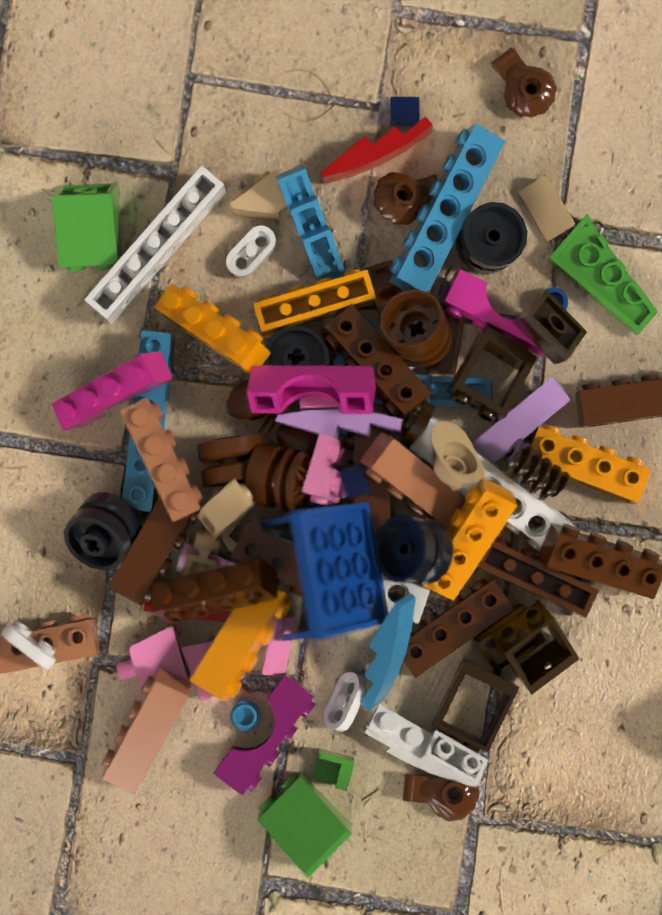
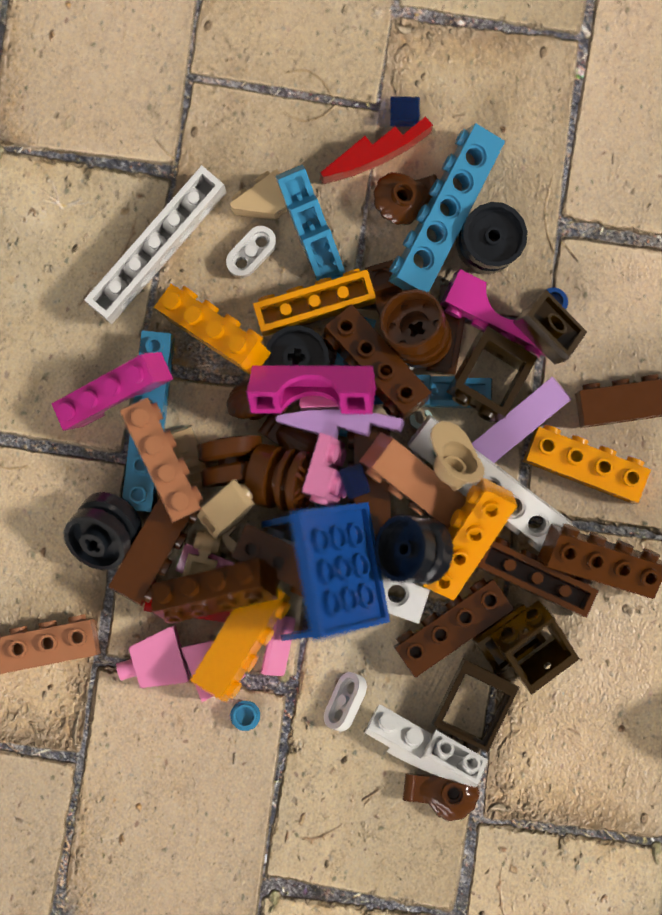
(20, 637): white plate -> none
(87, 225): bright green slope -> none
(146, 730): nougat brick -> none
(187, 448): none -> tan slope
(242, 765): magenta arch -> none
(304, 823): bright green slope -> none
(334, 768): bright green panel -> none
(391, 647): dark azure slope -> none
(416, 424): dark brown plate -> none
(528, 88): reddish brown animal -> none
(534, 470): dark brown piece -> none
(546, 208): tan slope -> none
(598, 272): bright green wing -> none

